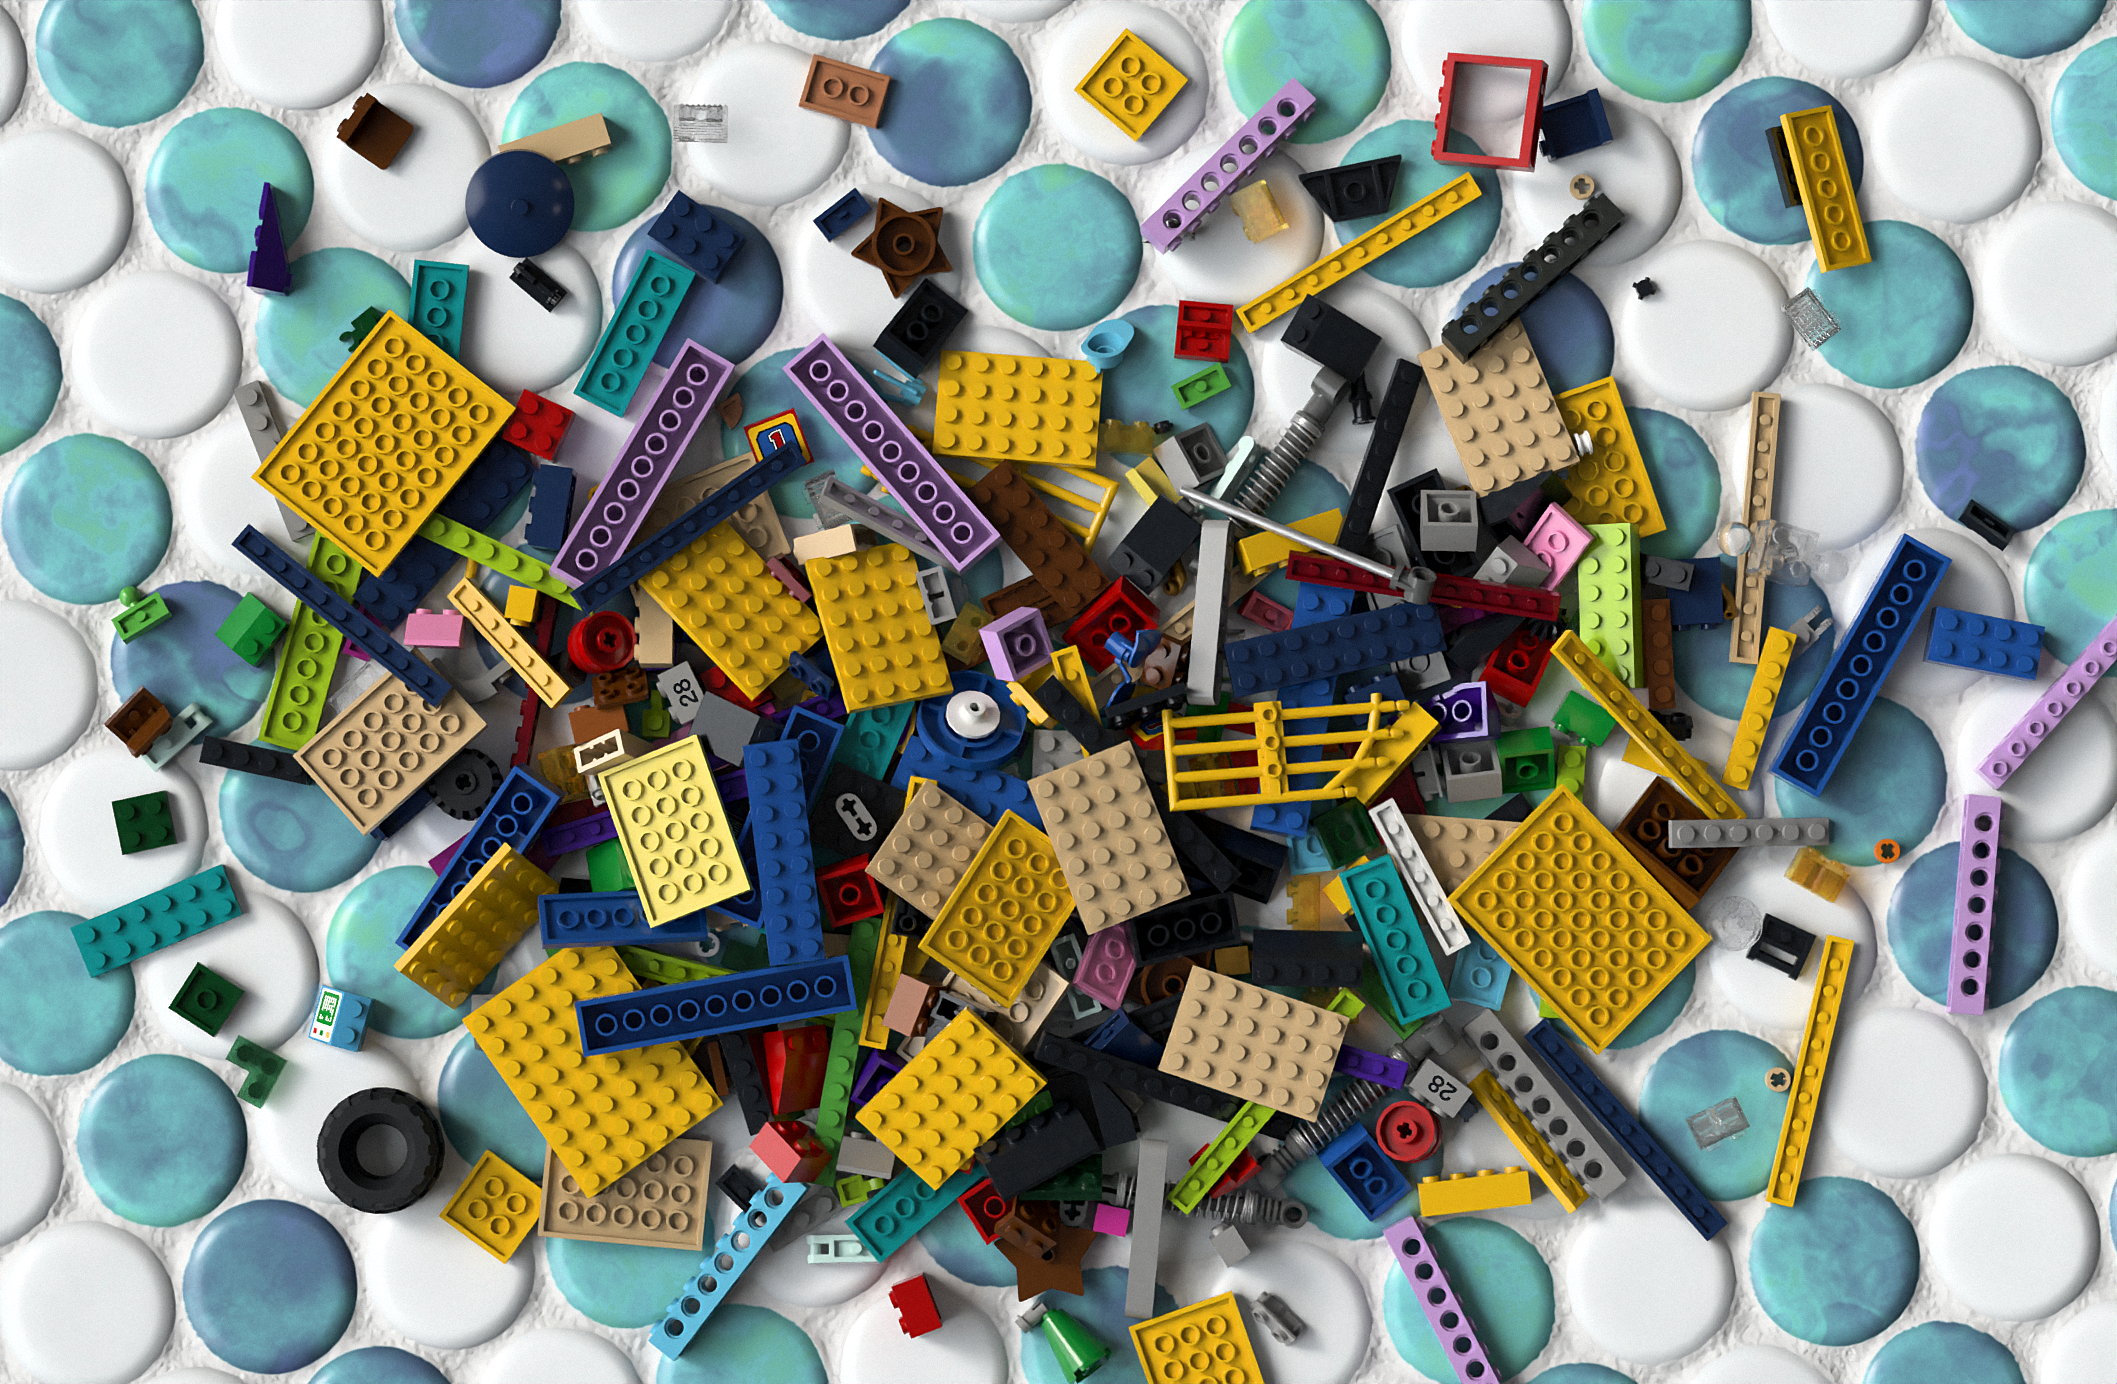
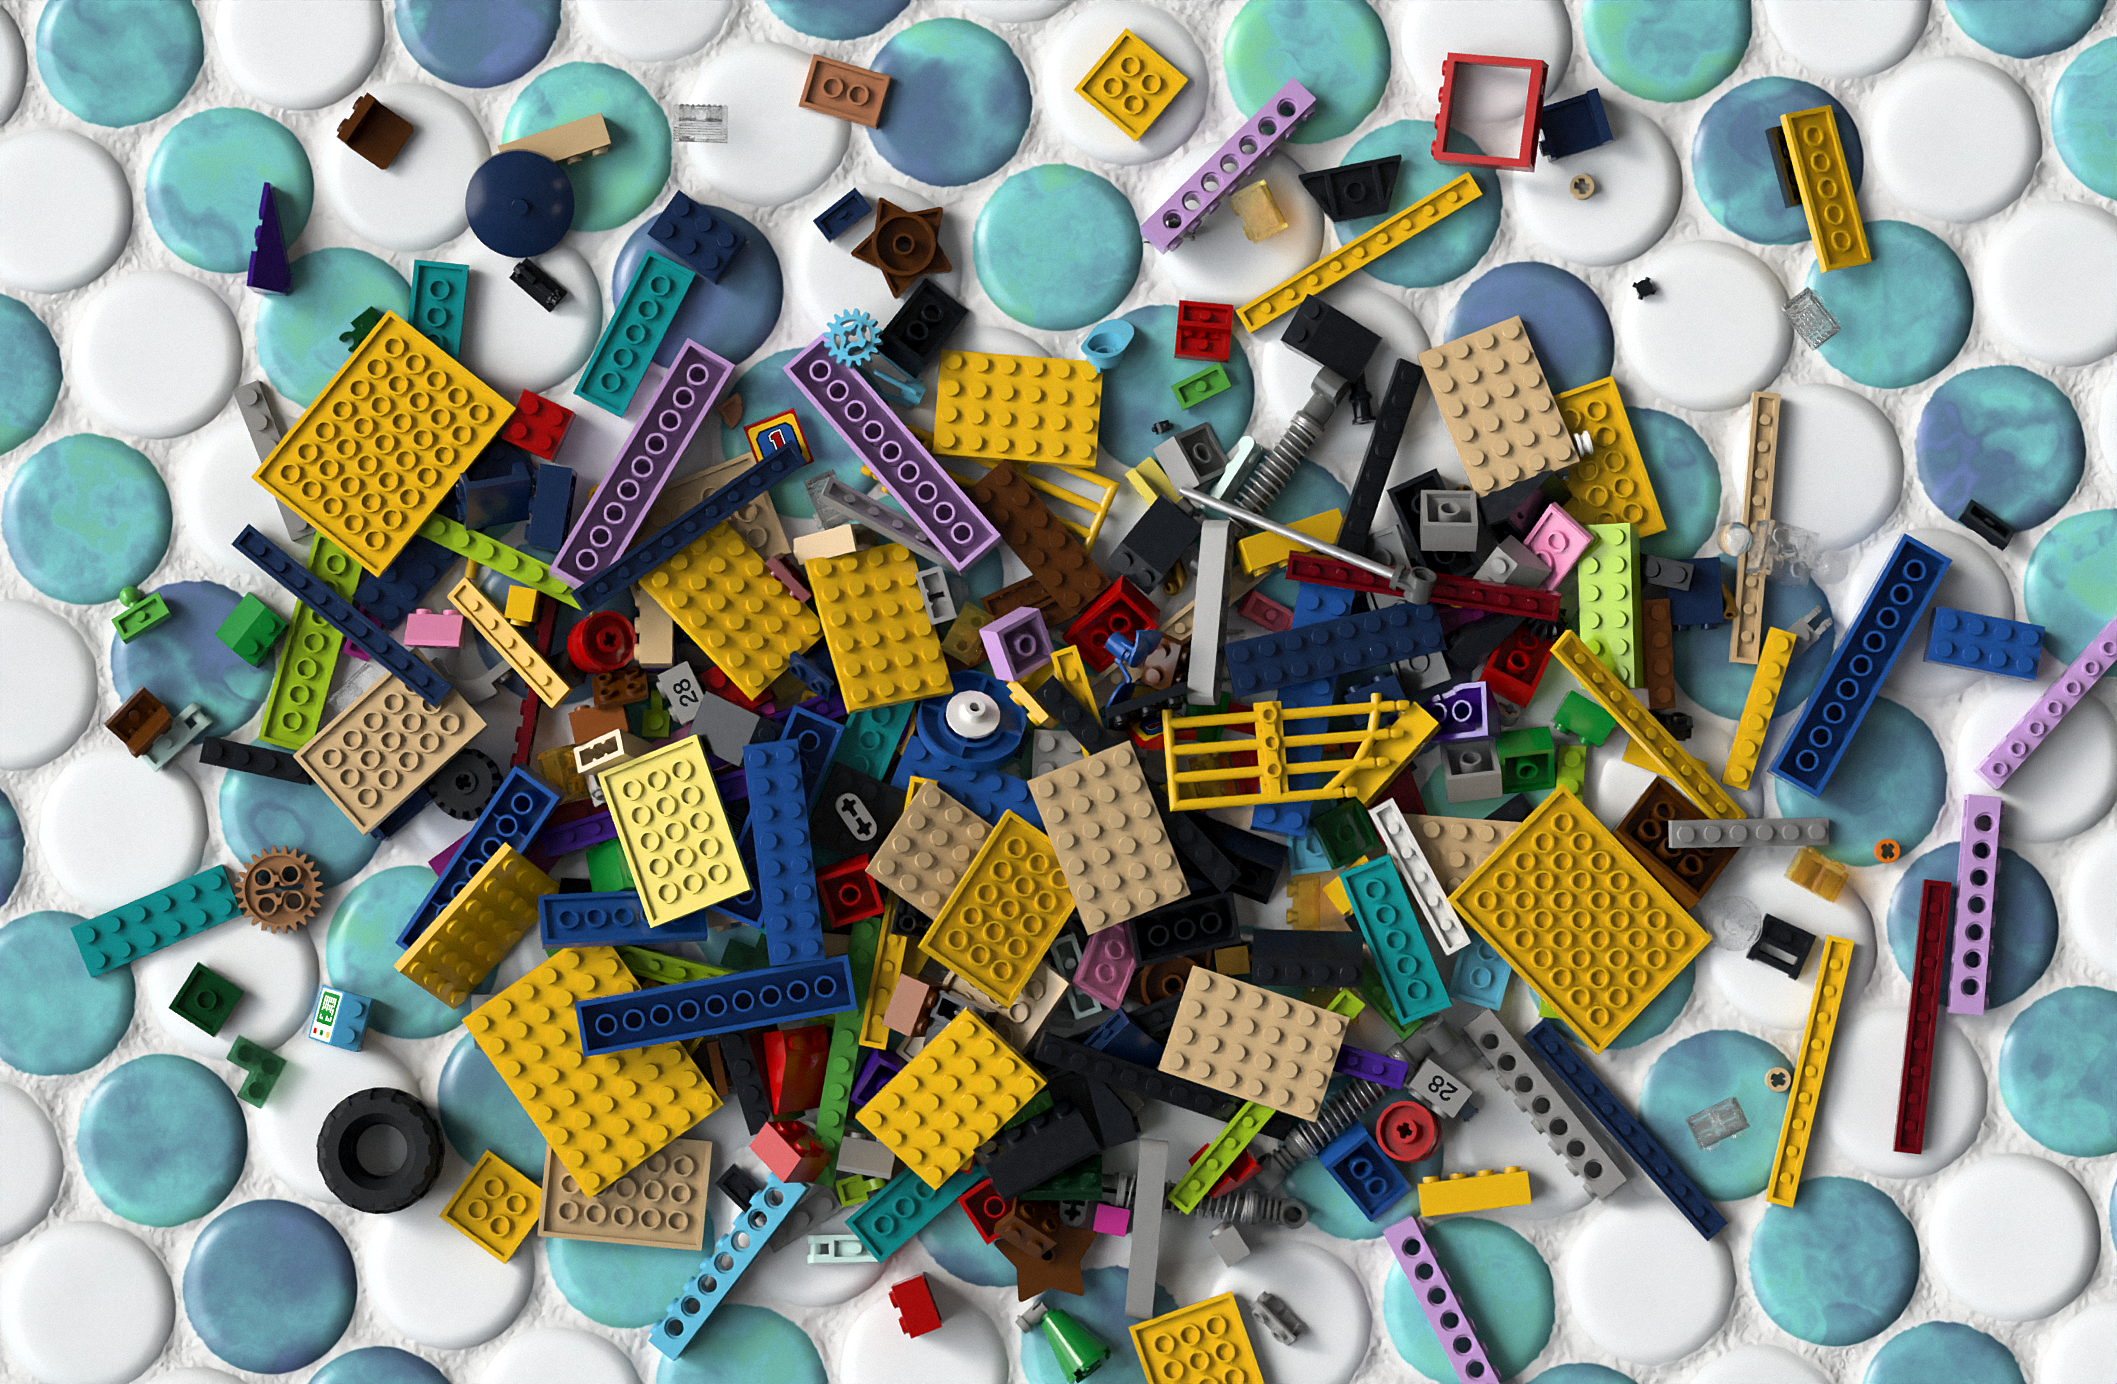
(144, 822): dark green plate -> none
(276, 865): none -> medium nougat gear
(494, 499): none -> dark blue panel
(711, 952): white bush -> none
(848, 348): none -> medium azure gear
(1126, 439): clear yellow brick -> none
(1430, 783): light grey hinge -> none
(1466, 345): pearl dark grey brick -> none
(1528, 1140): yellow plate -> none
(1921, 1016): none -> dark red plate

